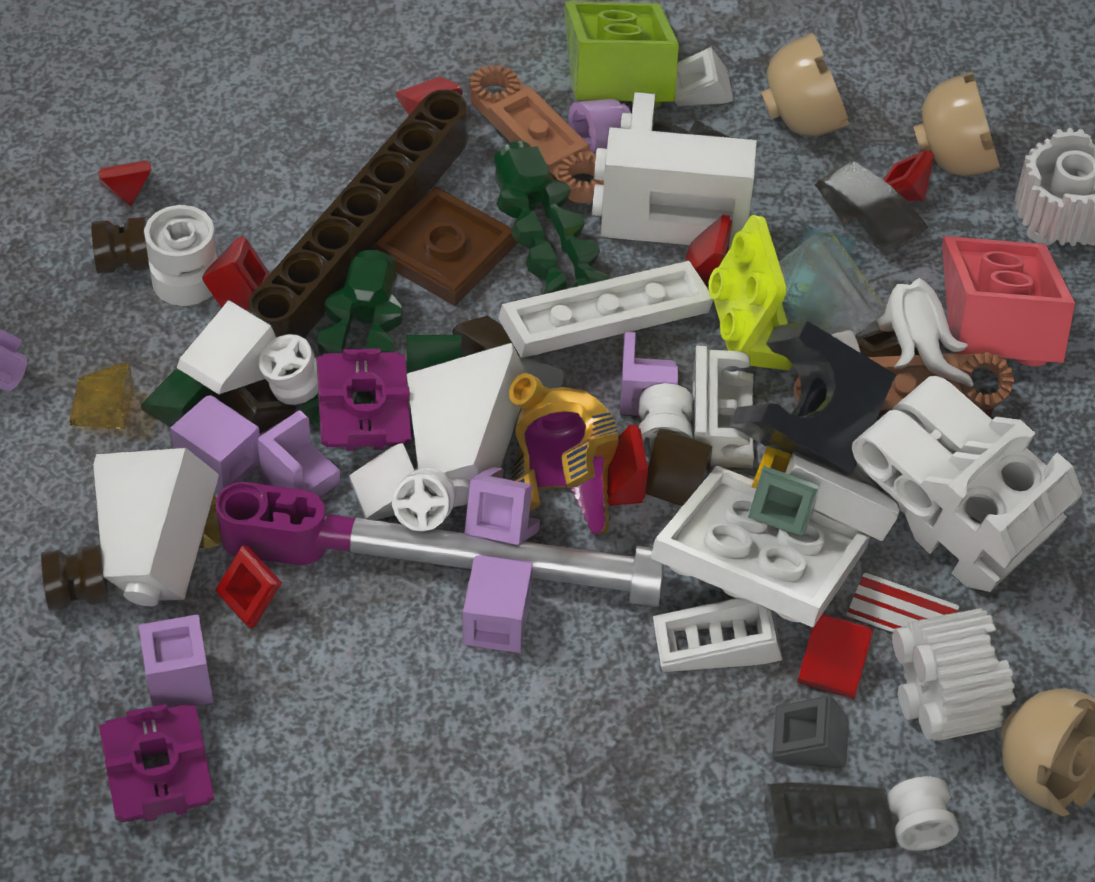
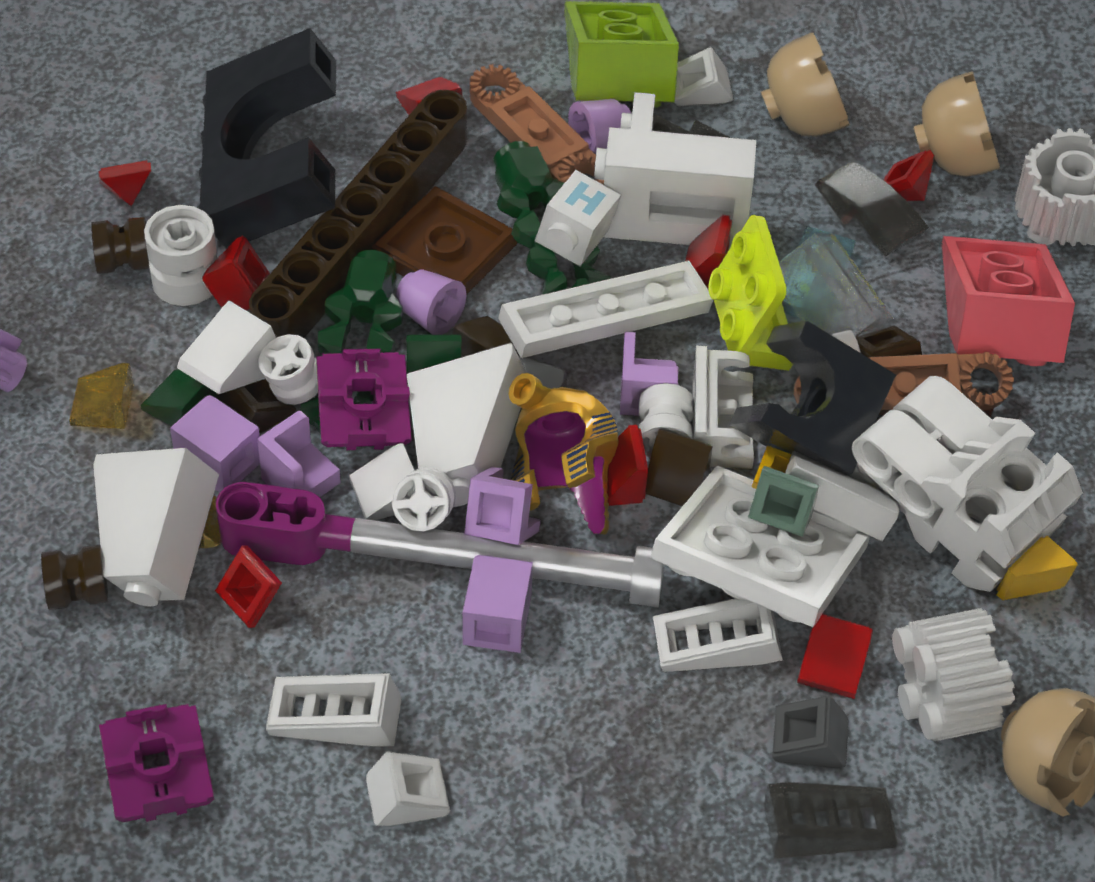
(176, 662): lavender panel -> none
(240, 106): none -> black arch
(358, 728): none -> white slope
(406, 789): none -> white slope
(432, 300): none -> lavender hat
(577, 217): none -> white brick
(894, 605): sticker -> none
(920, 323): white piece -> none
(922, 813): white wheel -> none
(1037, 571): none -> yellow slope

